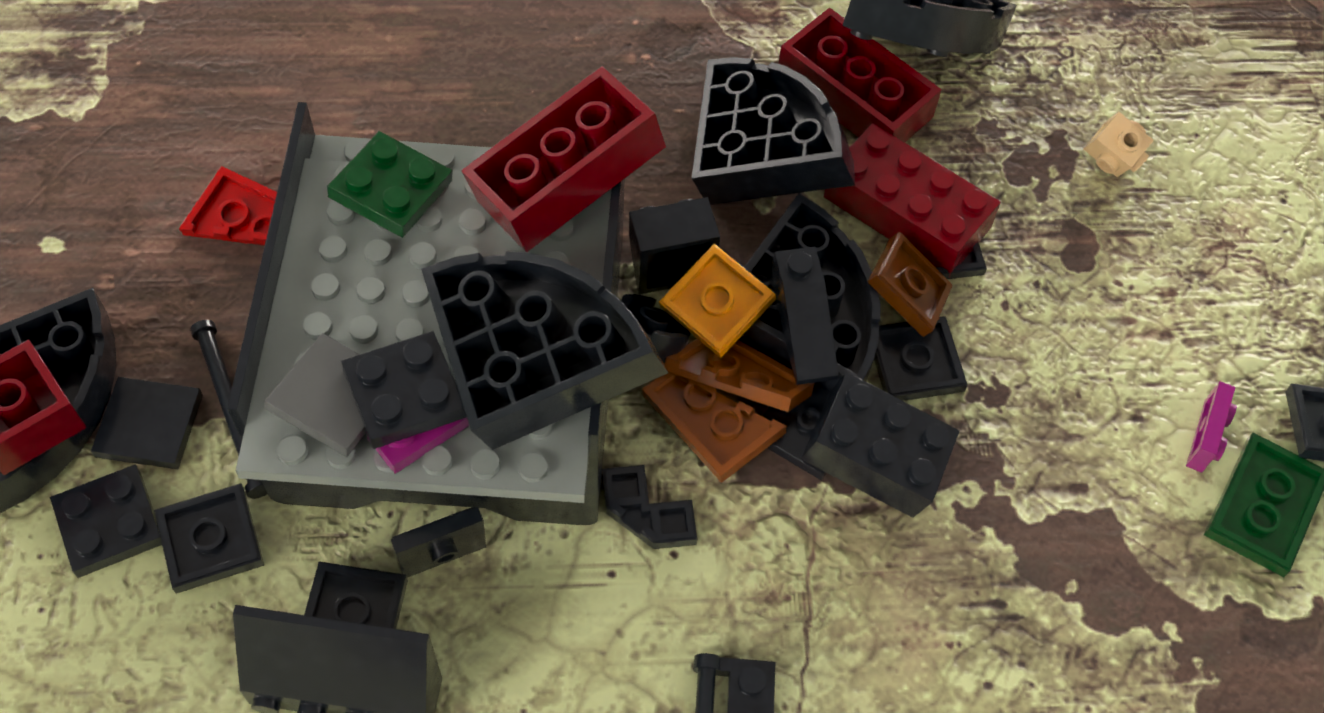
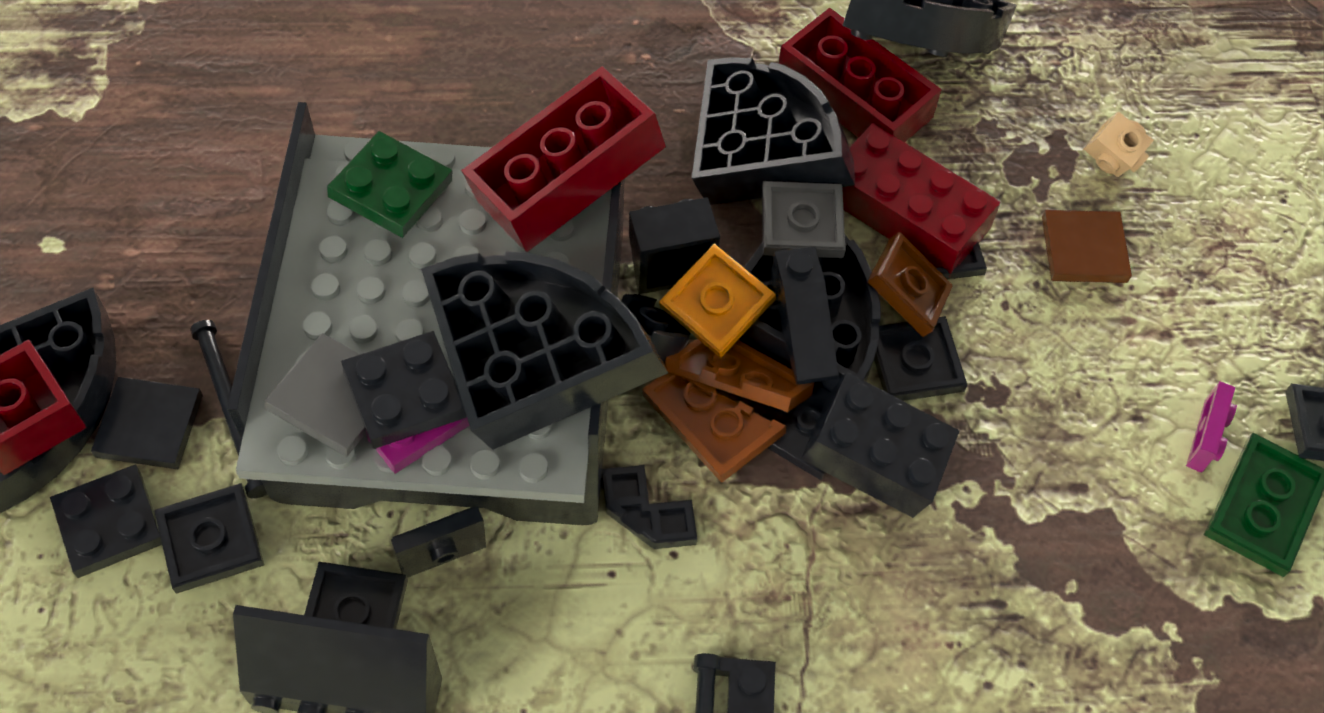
(231, 210): red wing -> none
(803, 217): none -> dark grey tile
(1086, 246): none -> reddish brown tile

